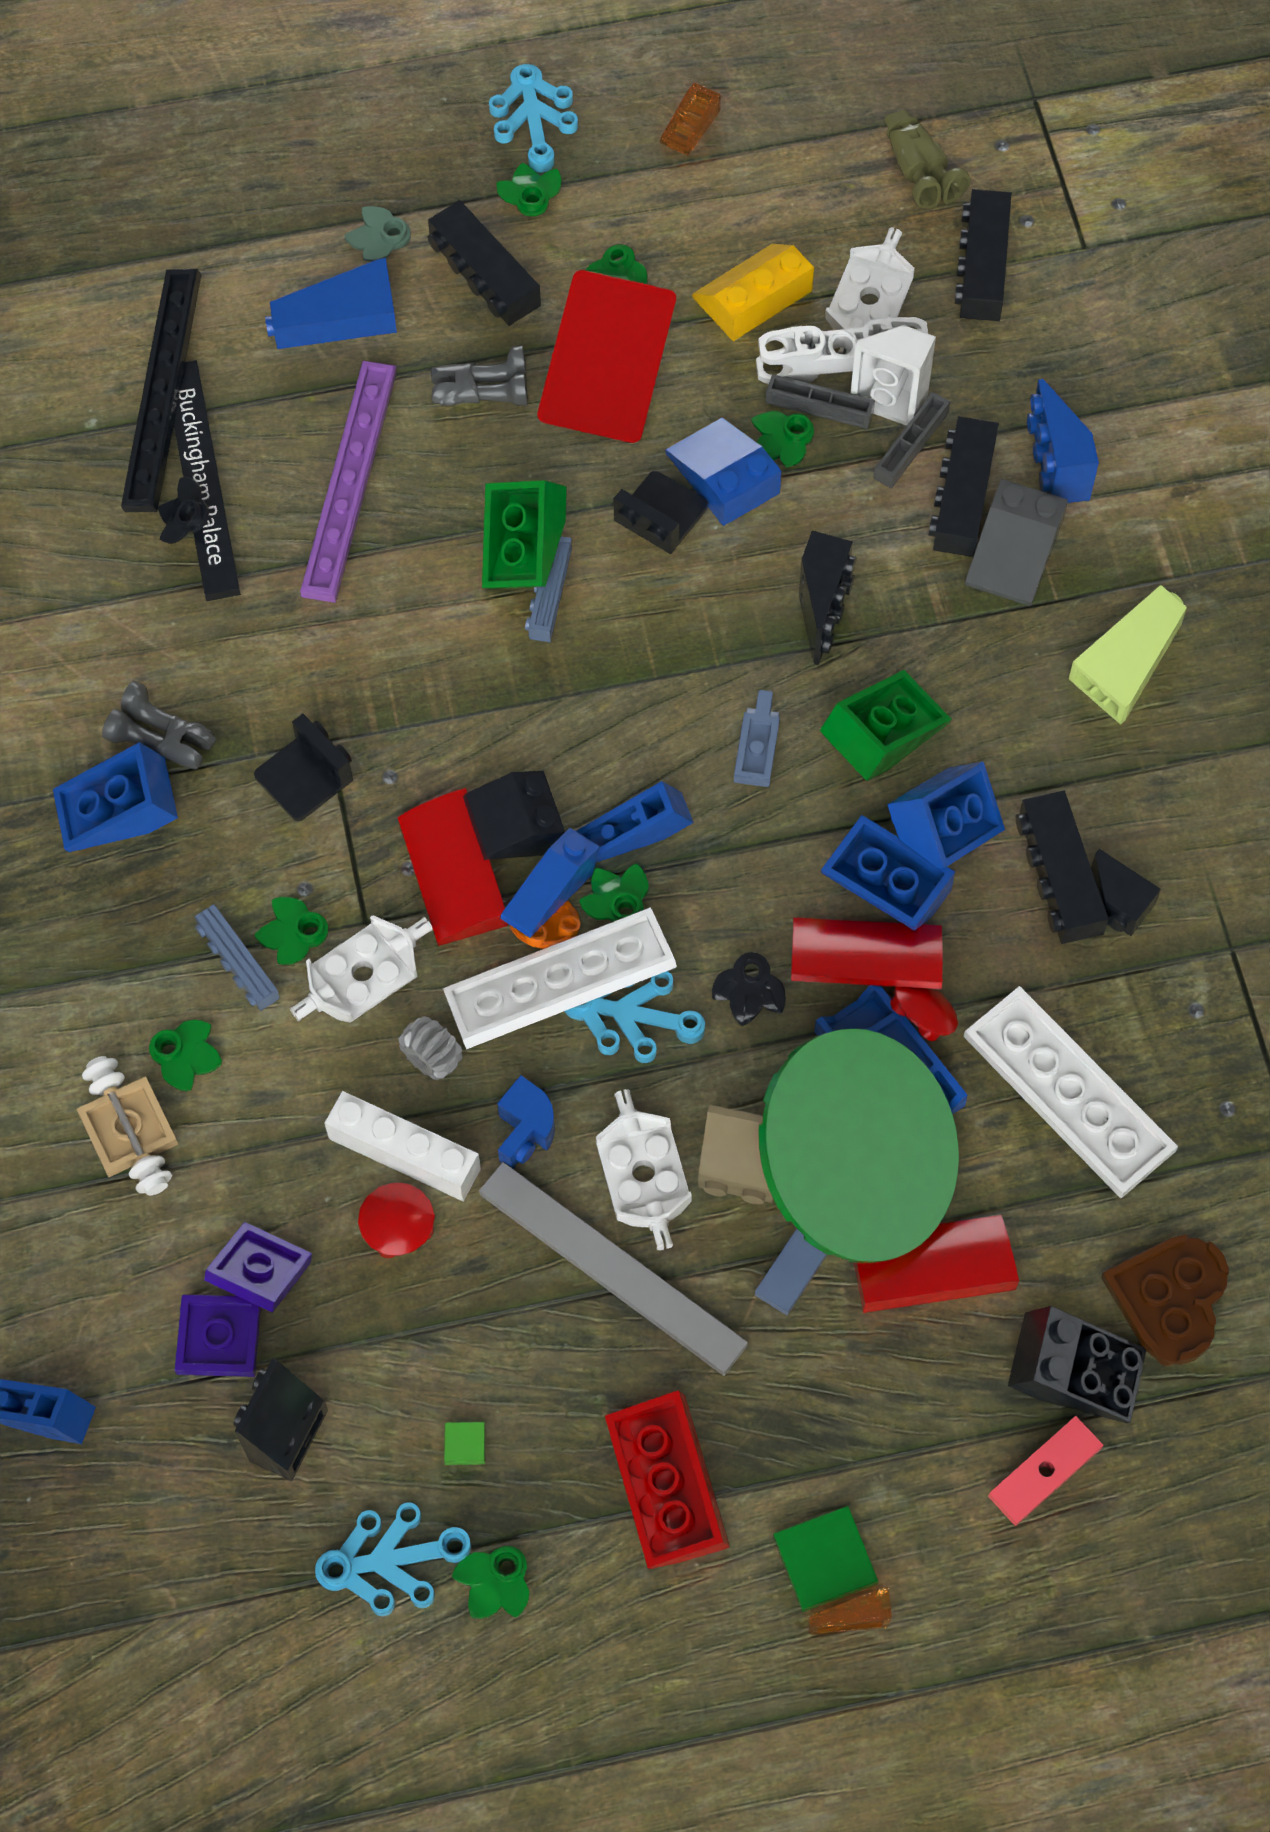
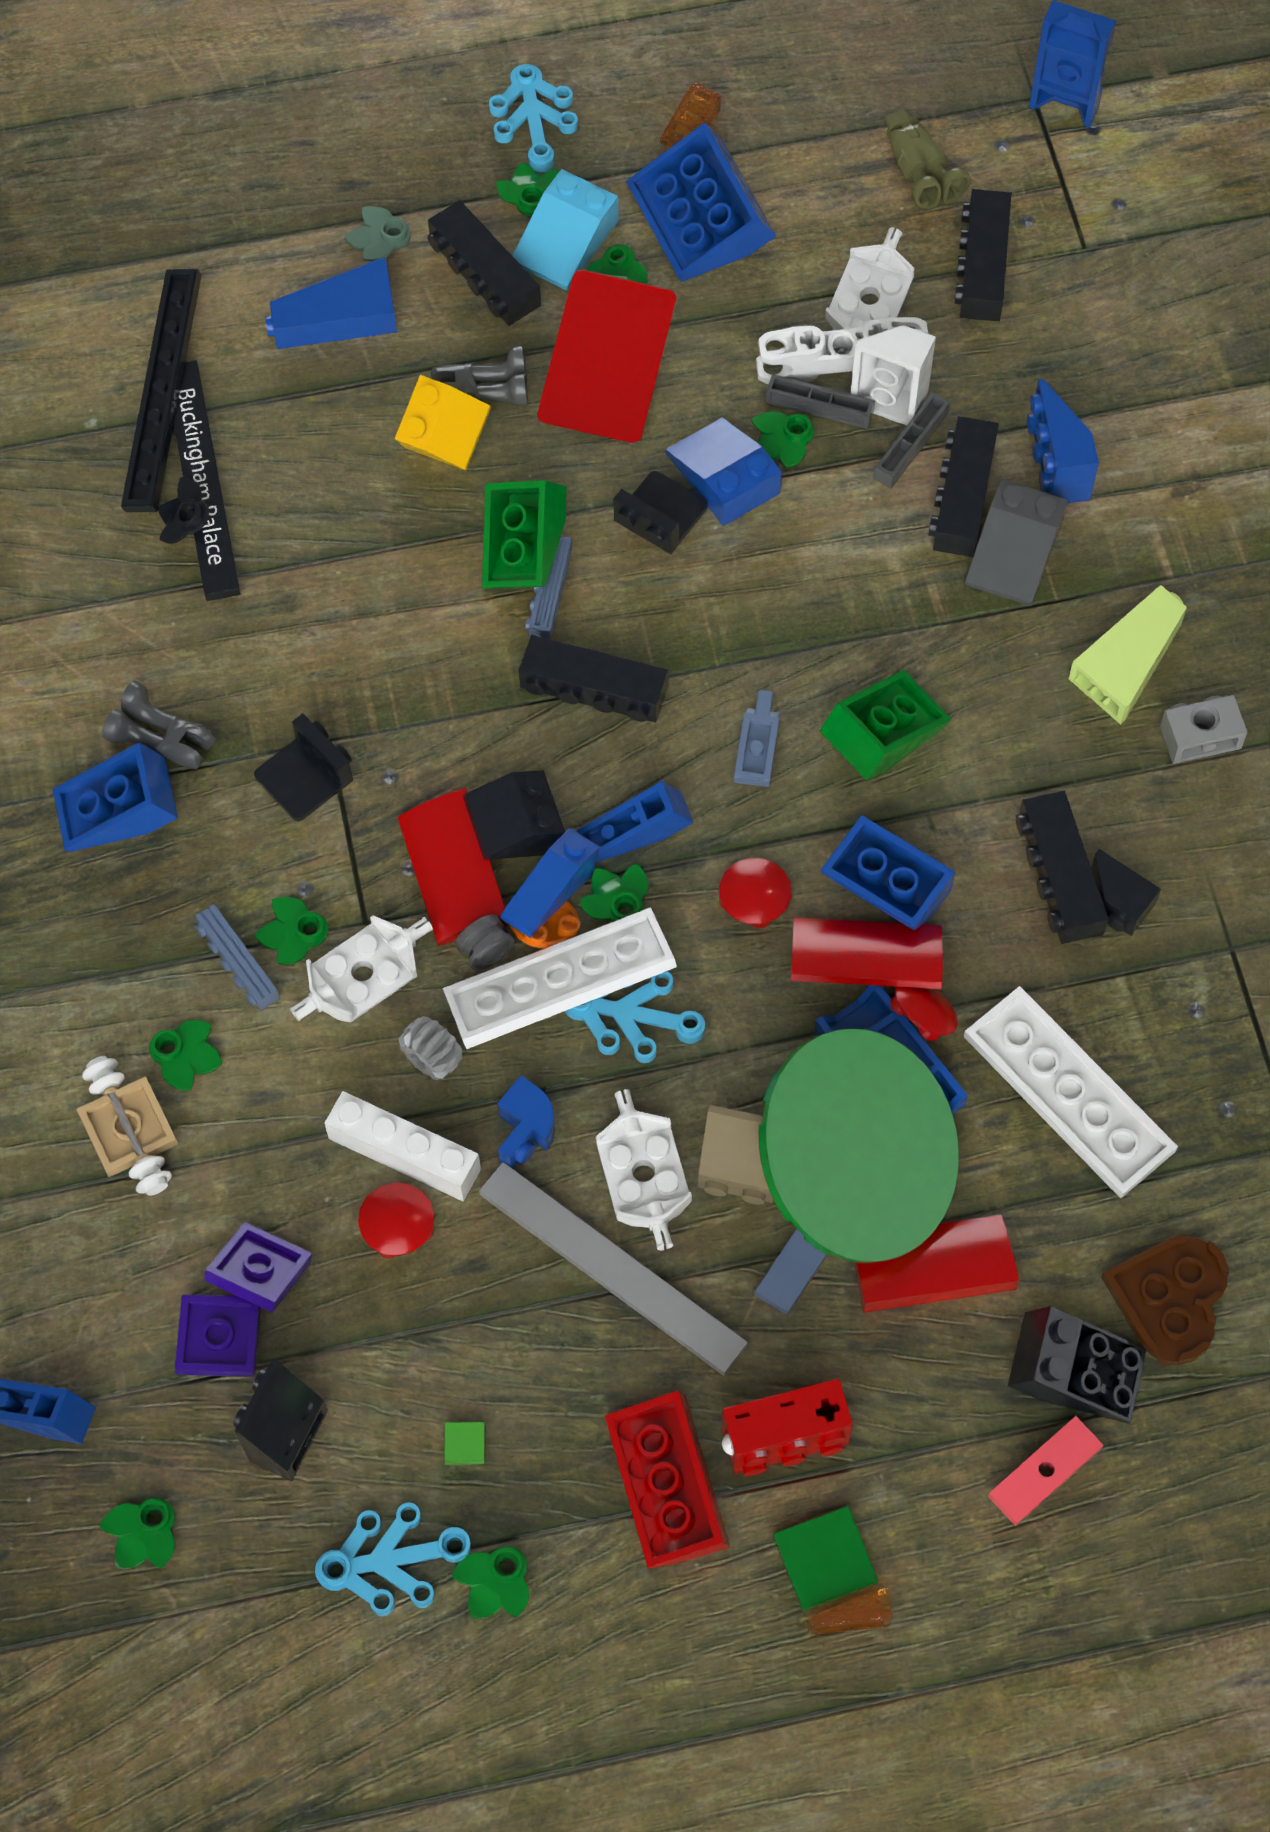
(137, 1537): none -> green plate
(348, 482): medium lavender tile -> none
(442, 423): none -> yellow slope
(484, 942): none -> flat silver wheel
(566, 229): none -> medium azure slope
(593, 679): none -> black brick
(700, 205): none -> blue slope
(748, 993): black plate -> none
(755, 891): none -> red dish
(756, 289): yellow slope -> none
(786, 1428): none -> red piece
(824, 582): black slope -> none
(948, 814): blue slope -> none
(1072, 59): none -> blue piece
(1190, 742): none -> light grey brick

